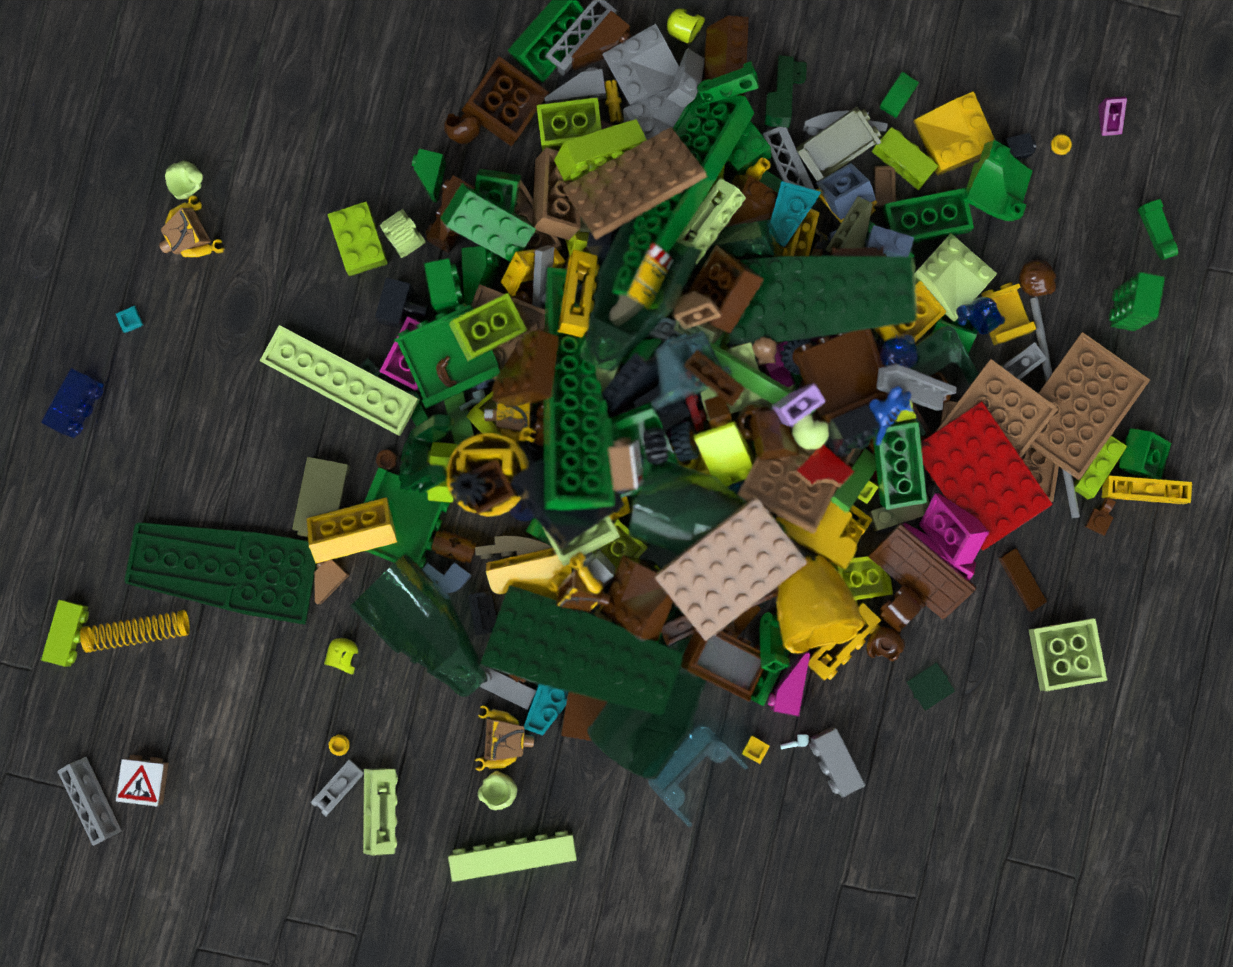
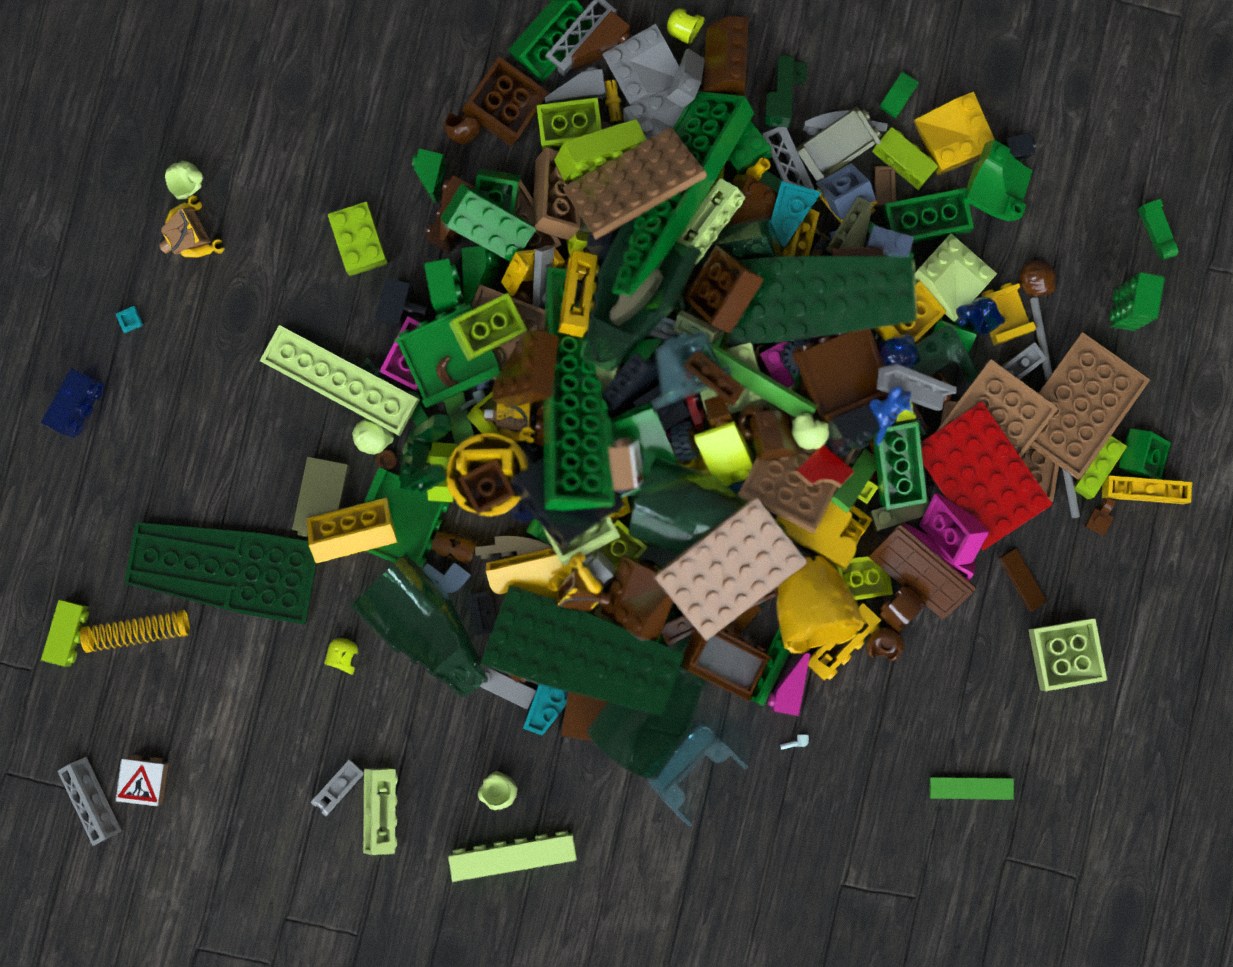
(328, 579): medium nougat slope -> none
(339, 745): yellow plate -> none
(371, 437): none -> yellowish green hair
(402, 233): yellowish green brick -> none
(467, 495): black gear -> none
(503, 740): torso -> none
(650, 276): yellow sticker -> none
(655, 445): black gear -> none
(694, 310): medium nougat slope -> none
(729, 84): green leg -> none
(755, 749): yellow plate -> none
(765, 350): medium nougat animal -> none
(771, 644): green leg -> none
(798, 404): lavender slope -> none
(836, 762): light grey brick -> none
(930, 686): clear green piece -> none
(971, 788): none -> bright green tile
(1061, 144): yellow plate -> none
(1112, 115): magenta slope -> none

